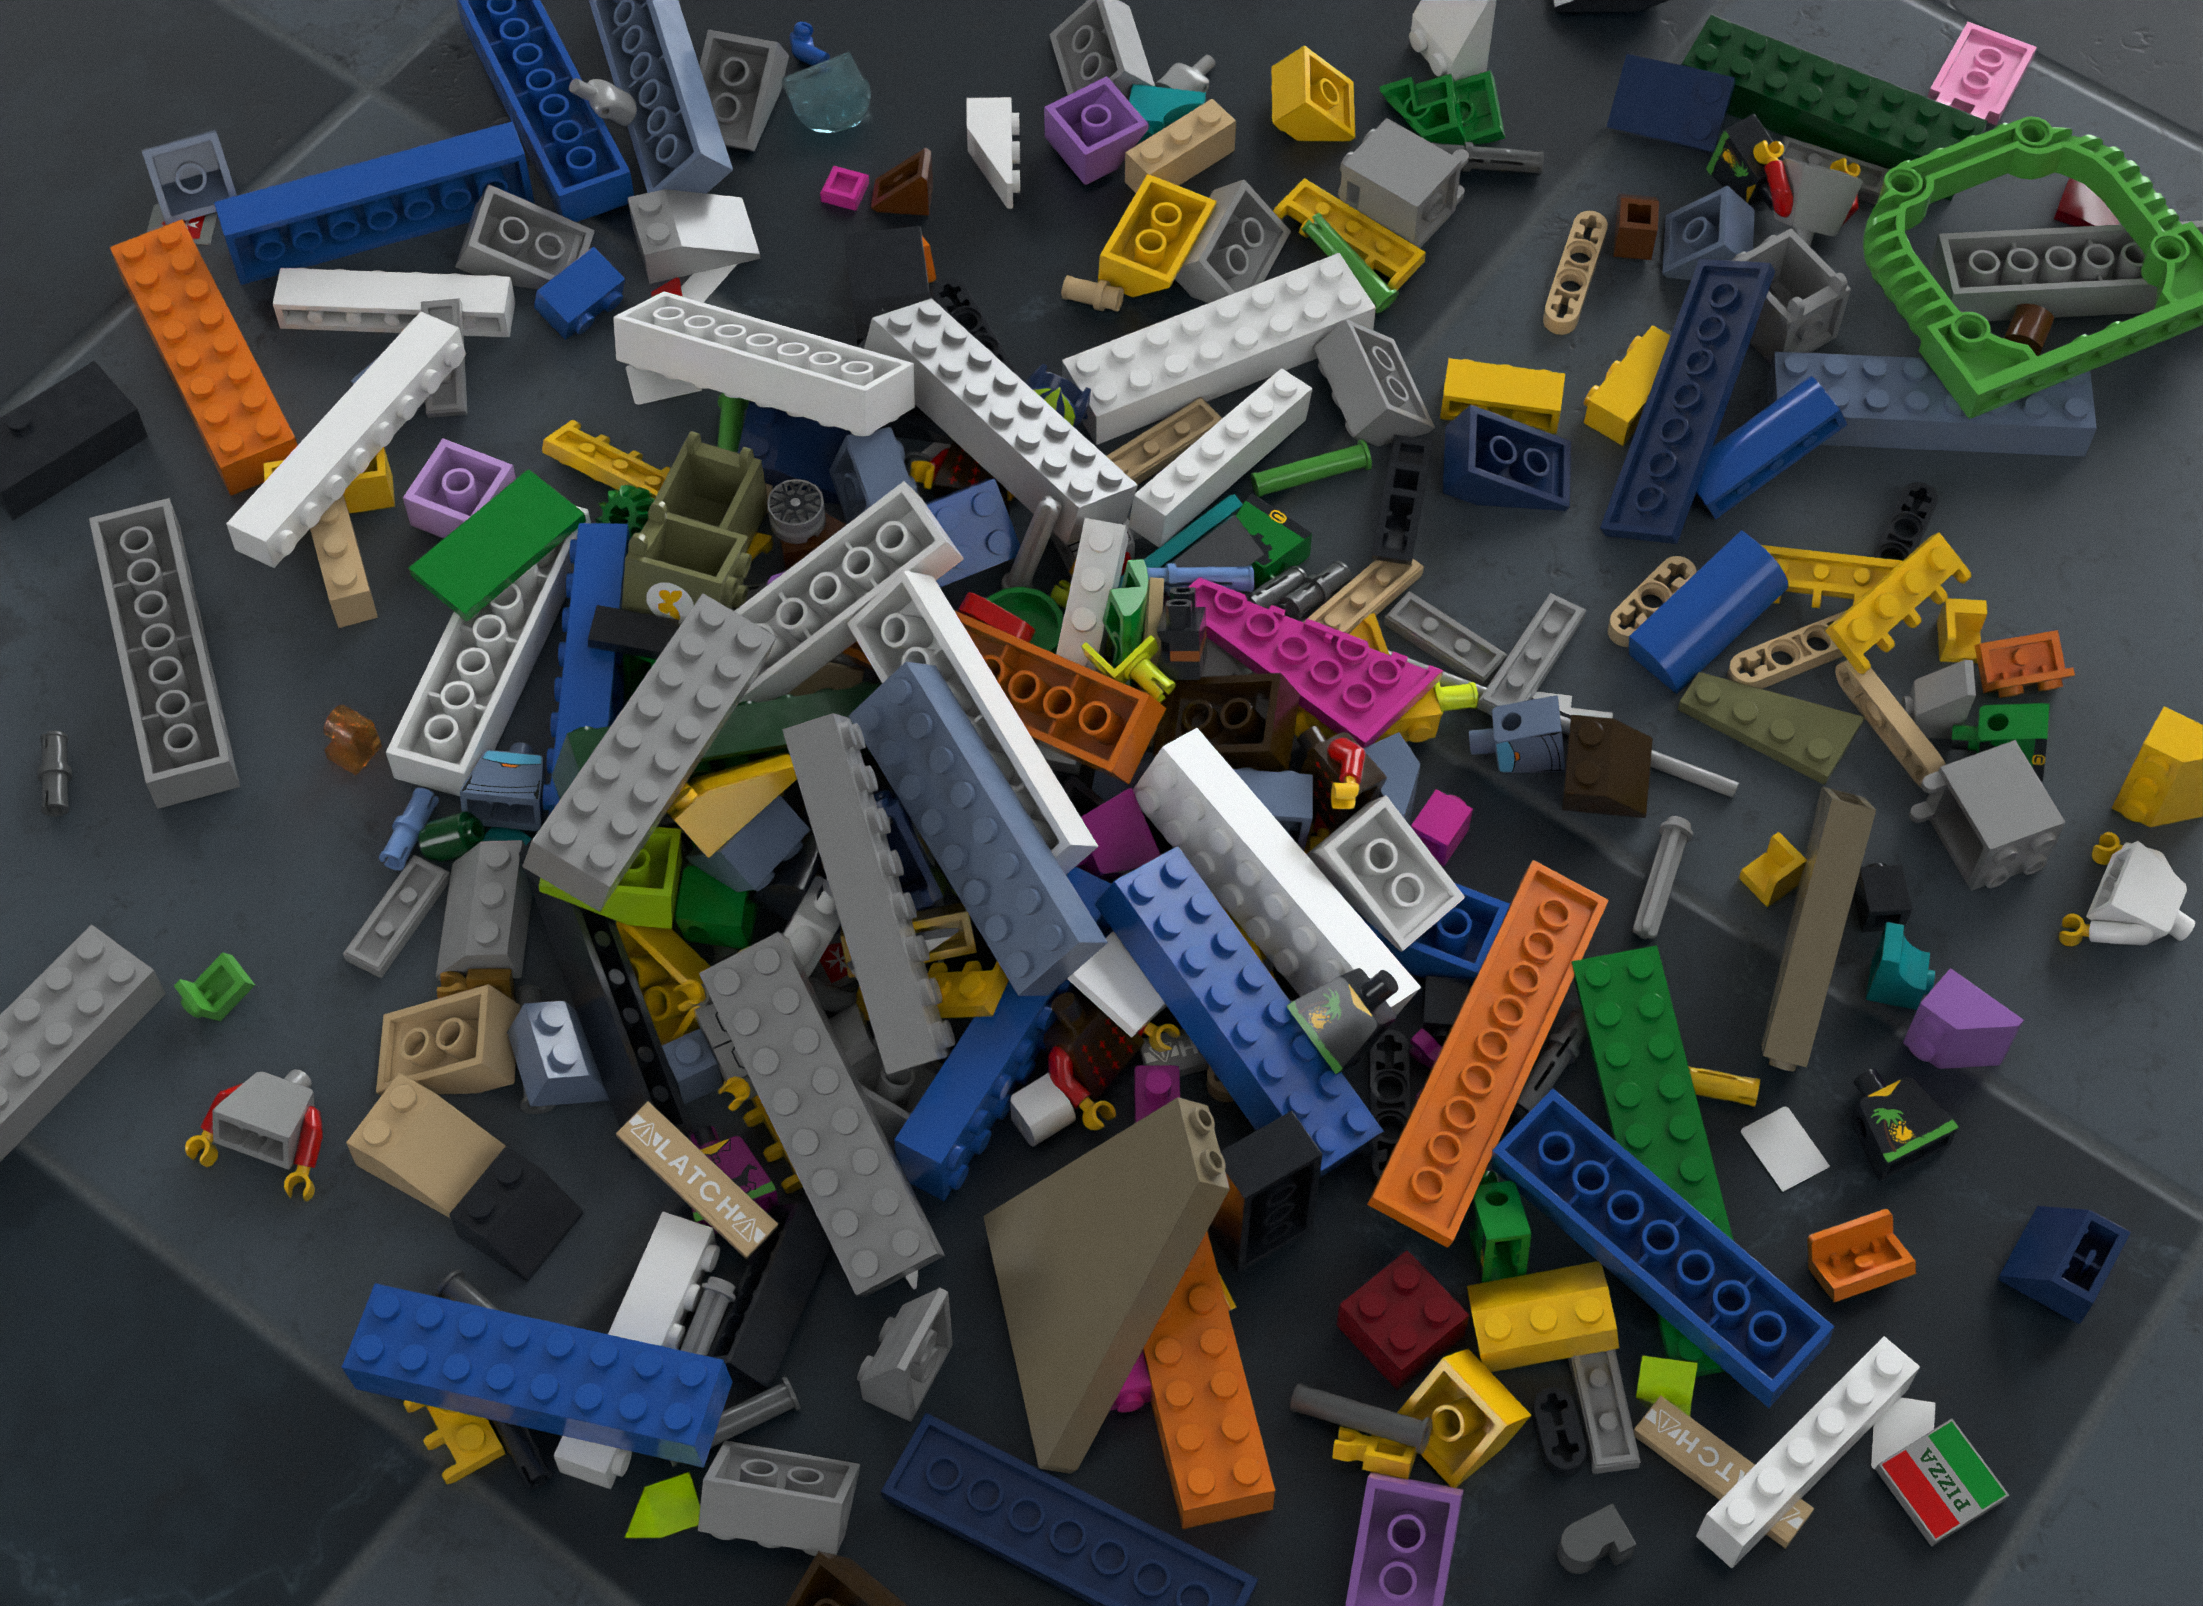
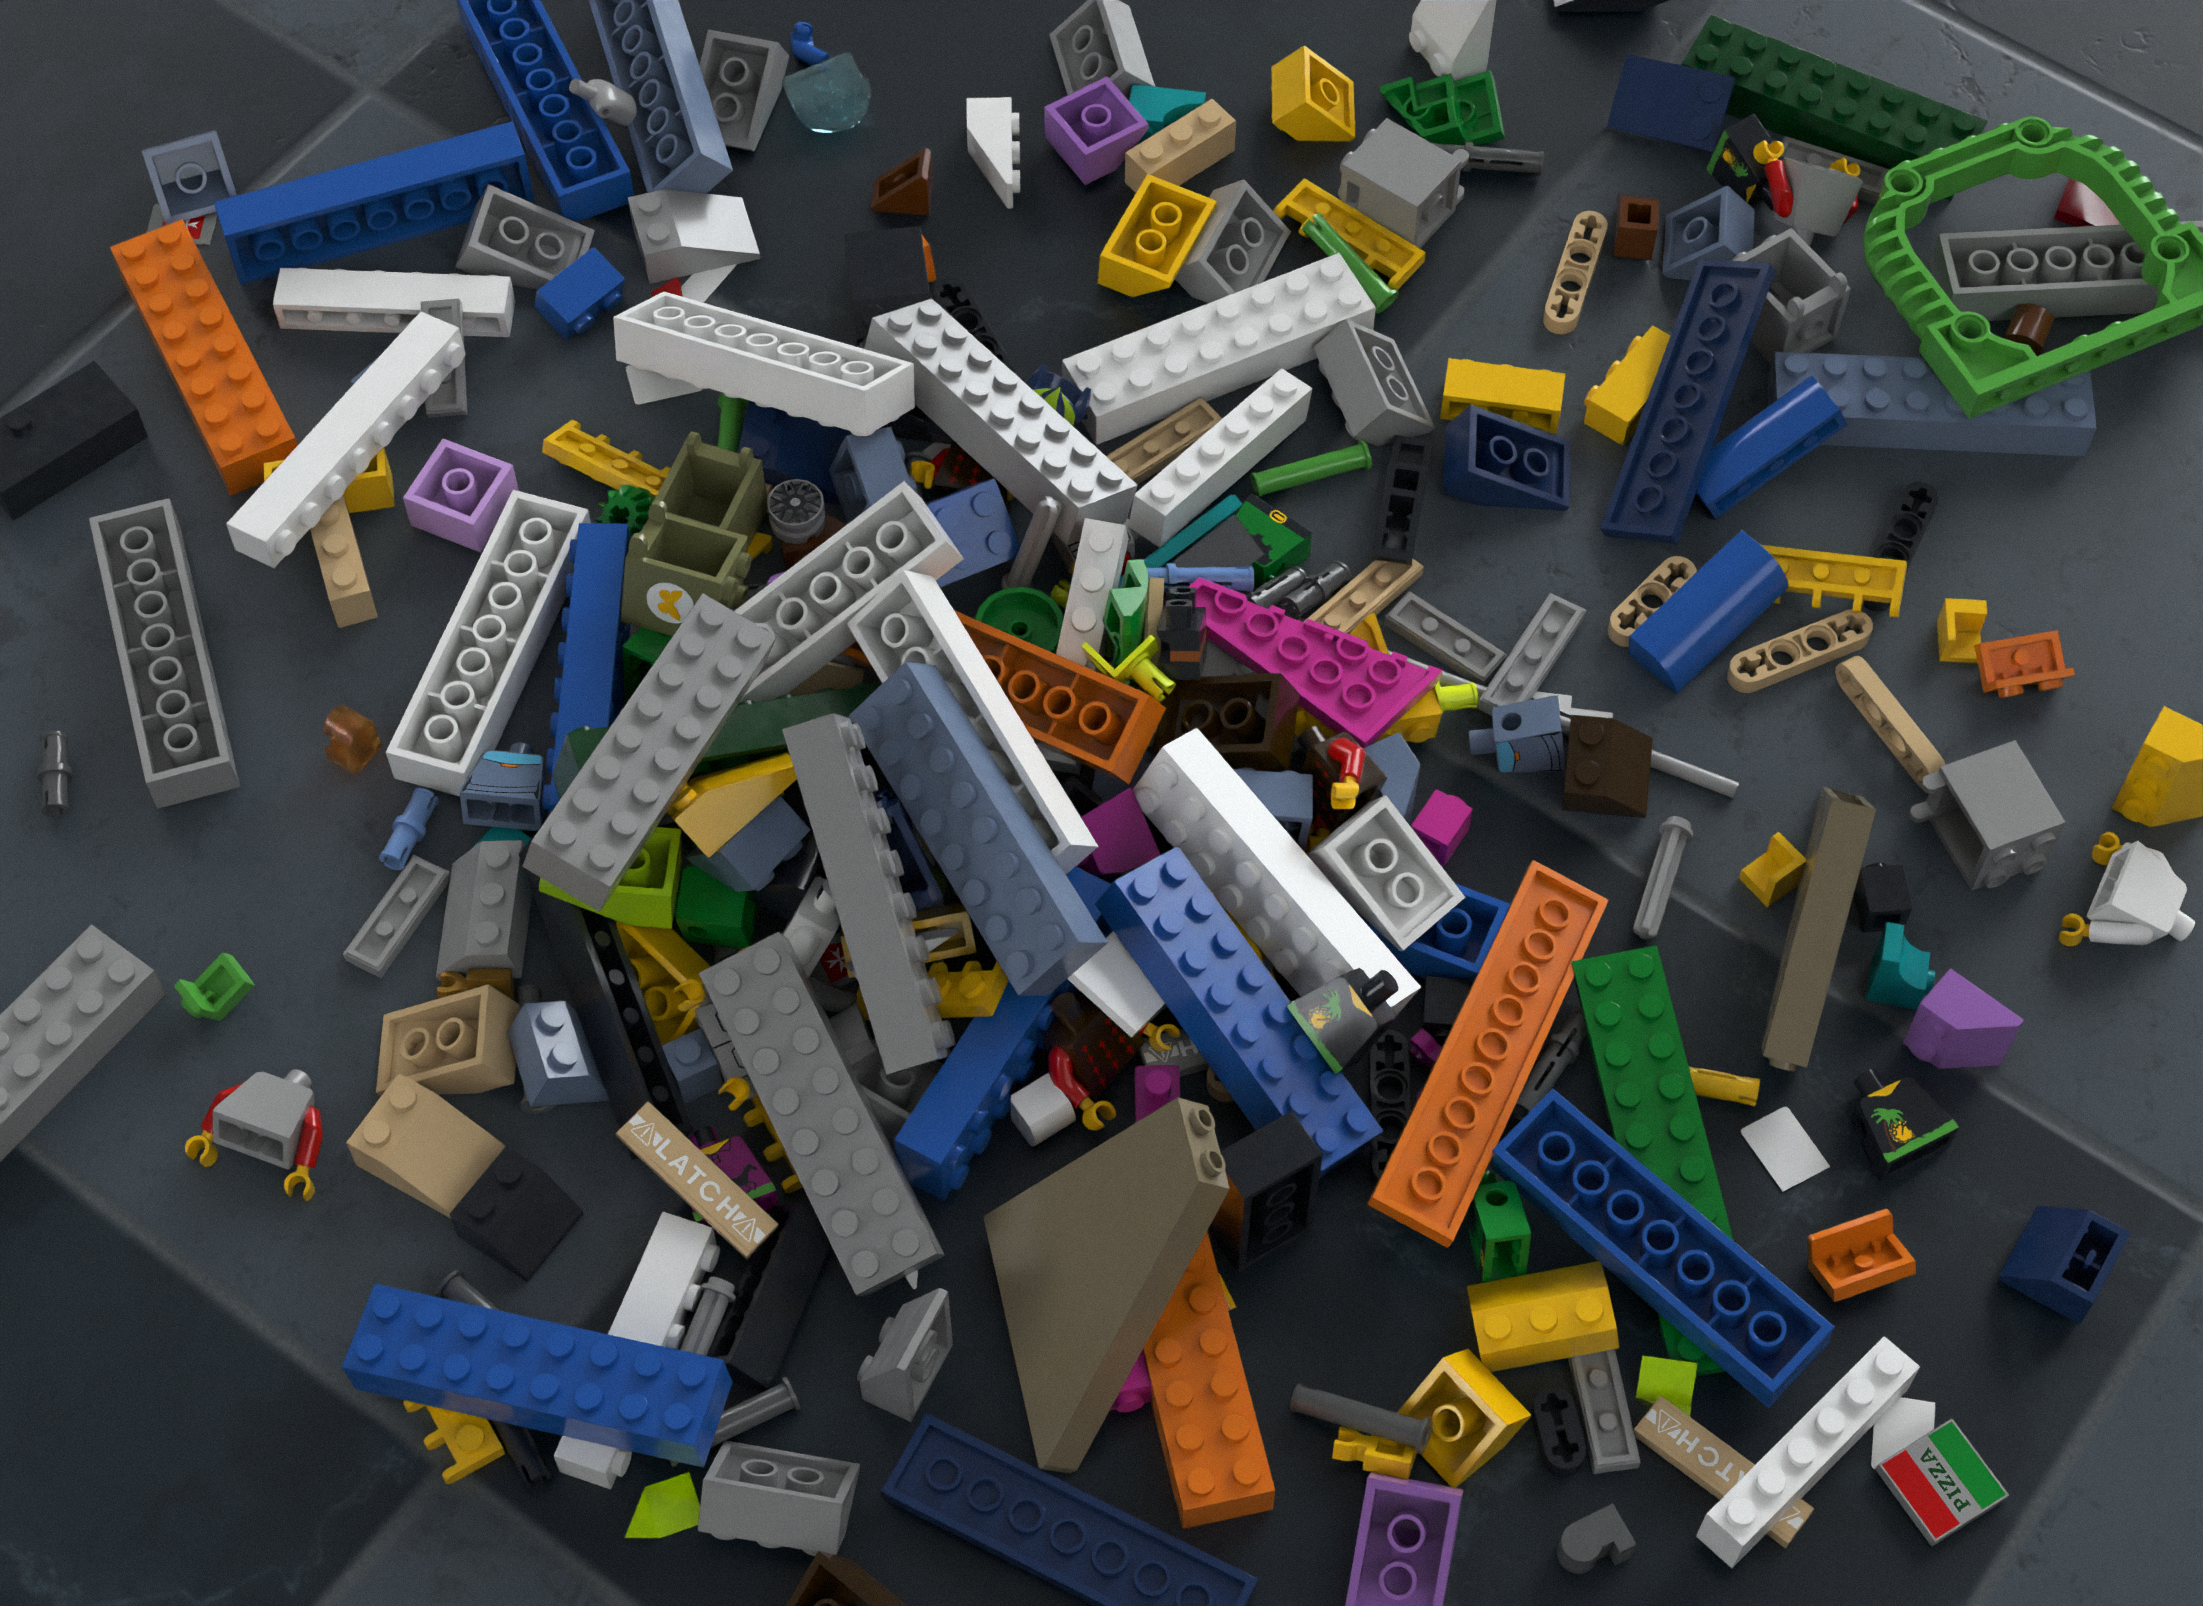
(450, 836): dark green brick -> none
(497, 545): green tile -> none
(630, 632): black tile -> none
(844, 188): dark pink tile -> none
(995, 616): red beam -> none
(1098, 294): tan pin -> none
(1188, 78): light grey piece -> none
(1402, 1320): dark red brick -> none
(1780, 726): olive wing -> none
(1895, 600): yellow hinge -> none
(1942, 699): light grey slope -> none
(1982, 72): bright pink tile -> none
(2005, 724): green torso -> none

